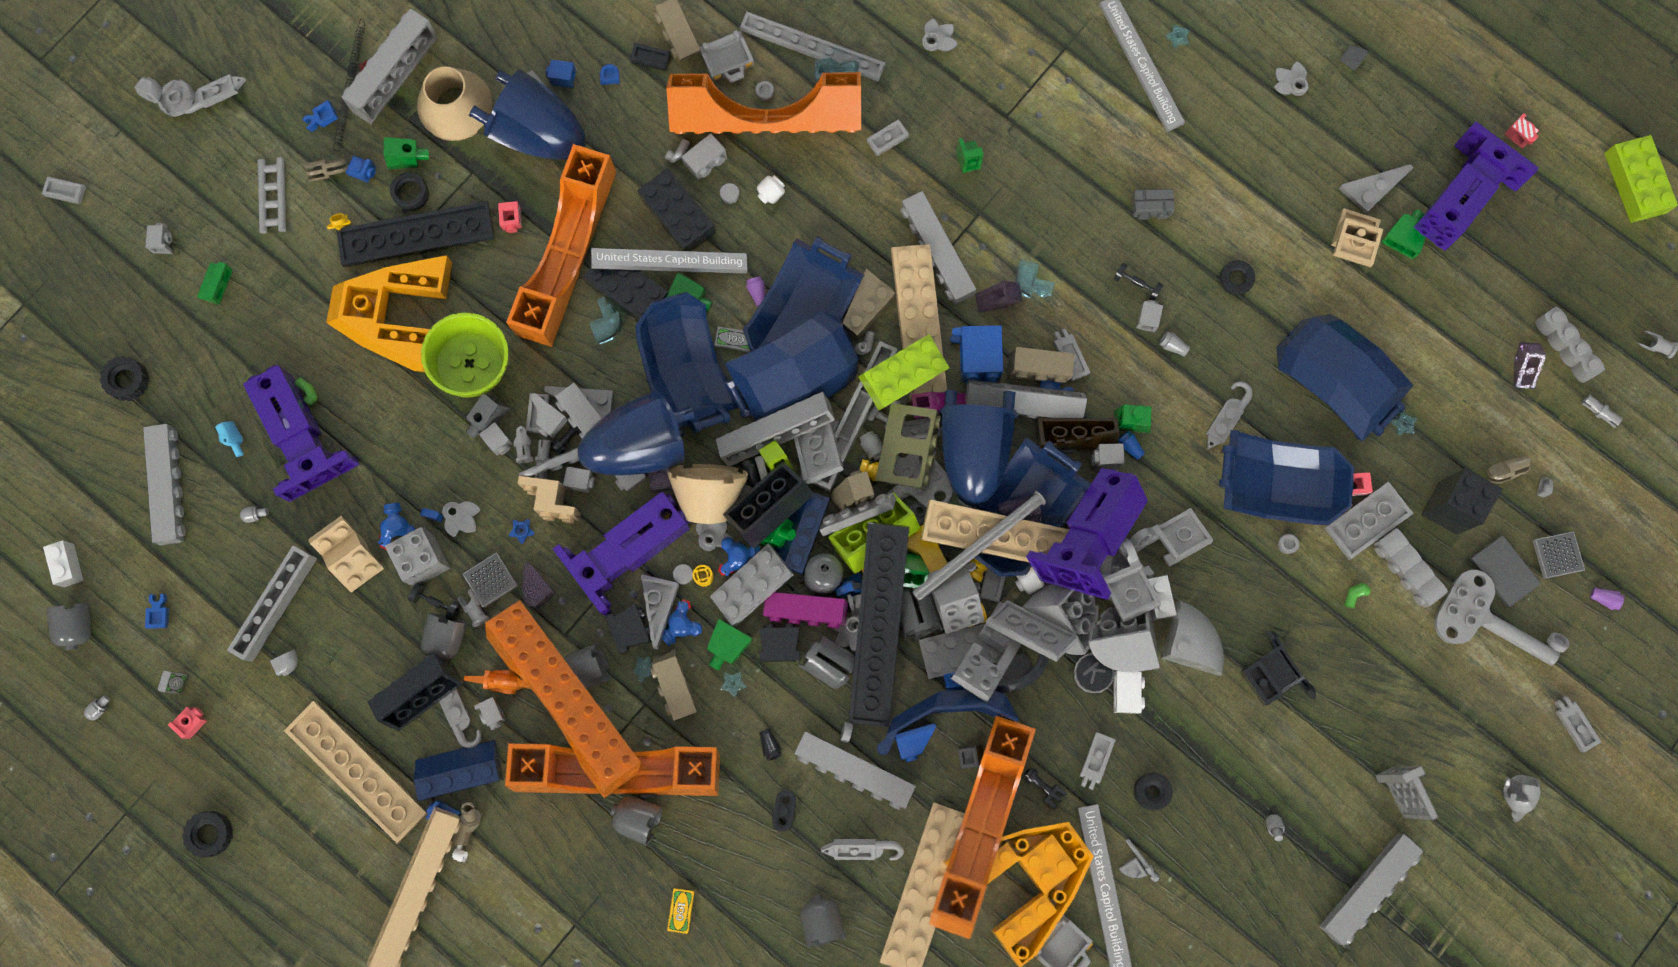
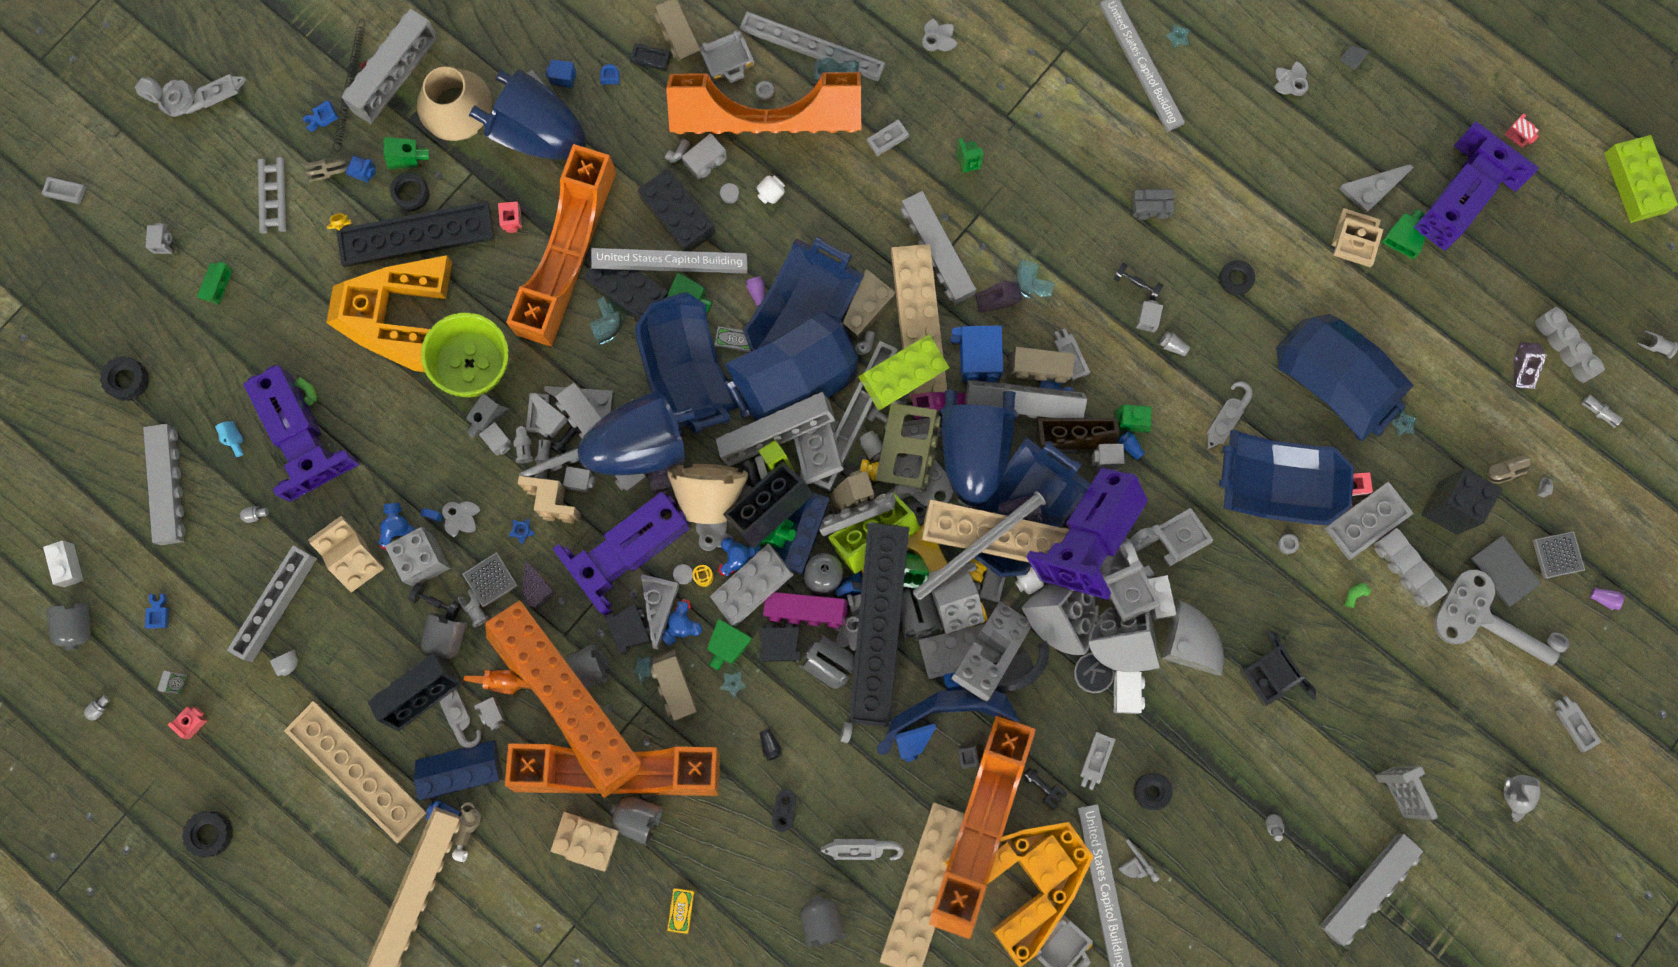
(584, 841): none -> tan bracket
(851, 768): light grey brick -> none
(1031, 630): light grey tile -> none

